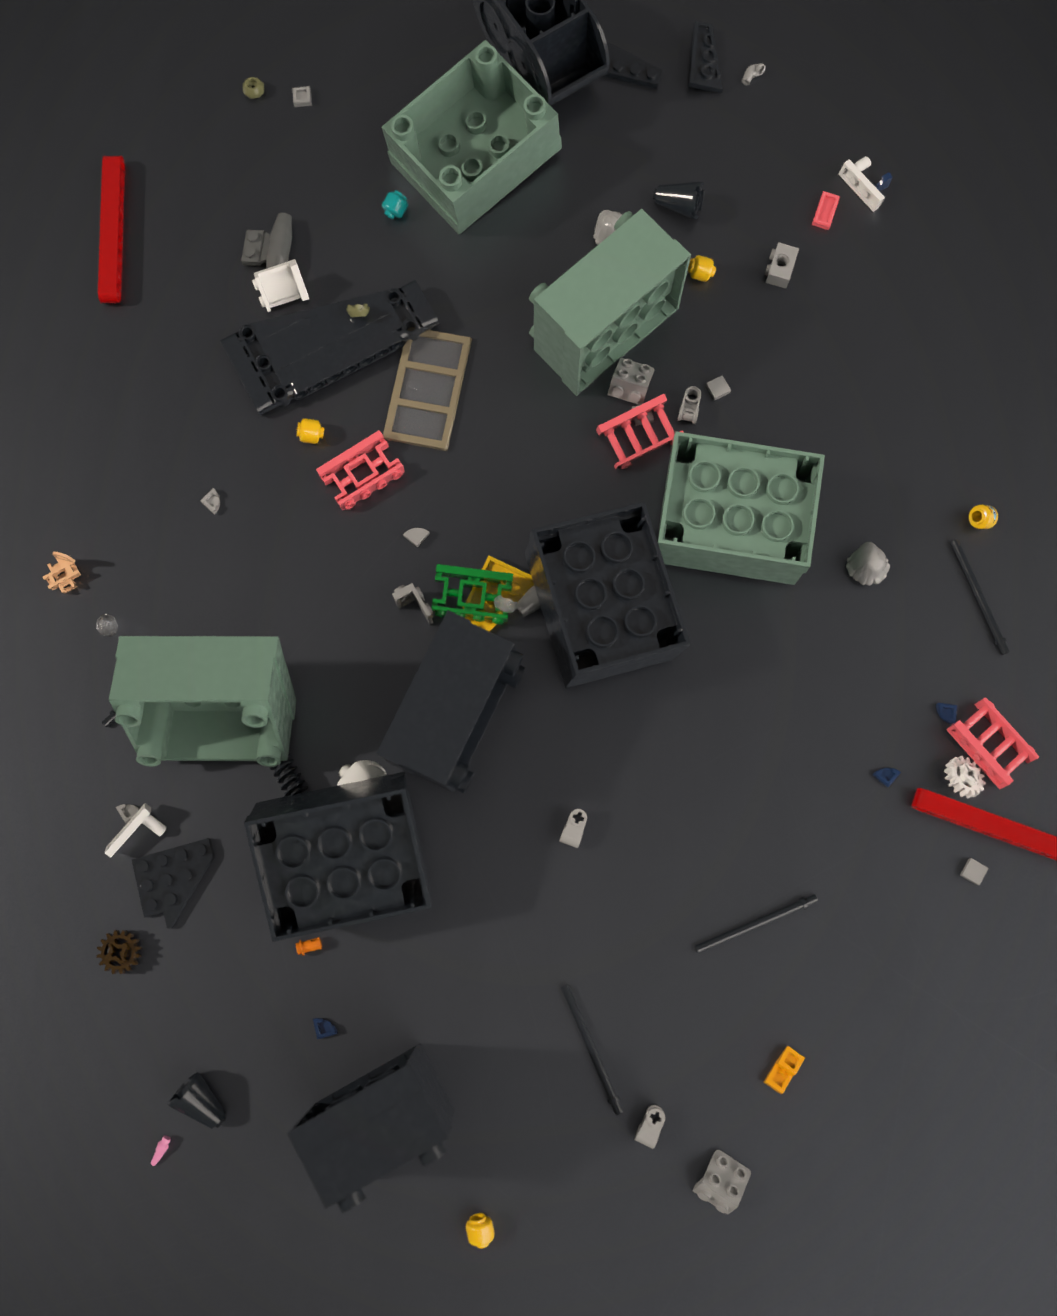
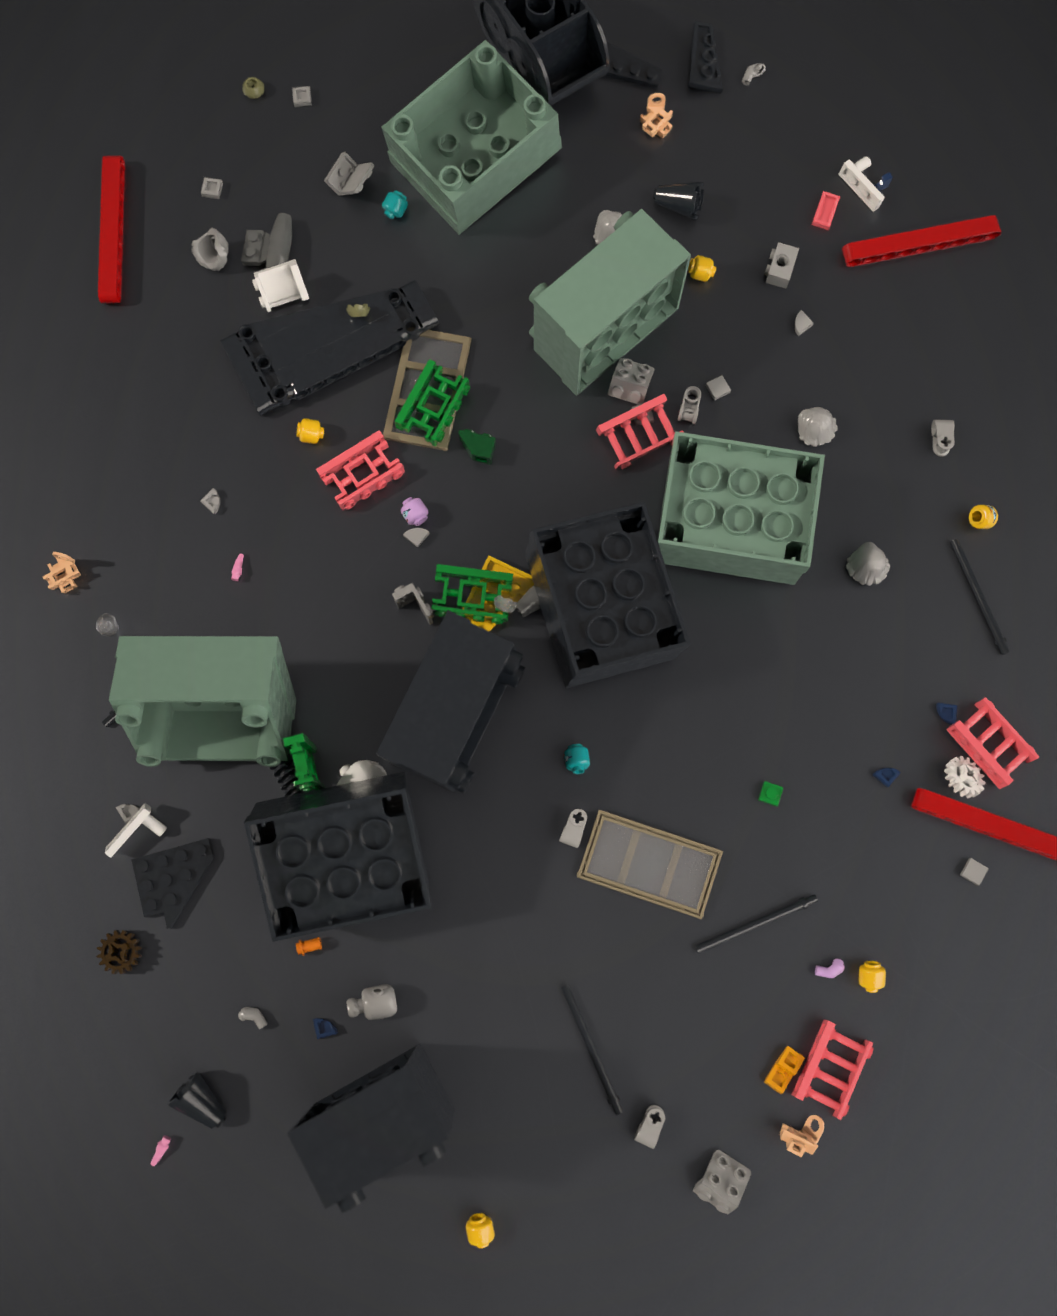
(211, 188): none -> light grey tile
(211, 250): none -> light grey hair
(237, 568): none -> bright pink piece
(254, 1014): none -> light grey arm
(301, 750): none -> green fence
(347, 176): none -> light grey bracket
(376, 1003): none -> light grey piece
(414, 511): none -> lavender head
(419, 396): none -> green fence
(478, 446): none -> dark green slope
(576, 758): none -> teal head
(650, 864): none -> clear door
(654, 110): none -> light nougat piece
(770, 793): none -> green plate
(802, 323): none -> light grey tile
(803, 1141): none -> light nougat piece
(811, 1069): none -> coral fence
(816, 426): none -> light grey hair
(832, 971): none -> lavender arm
(872, 976): none -> yellow head
(921, 241): none -> red beam
(942, 436): none -> light grey piece

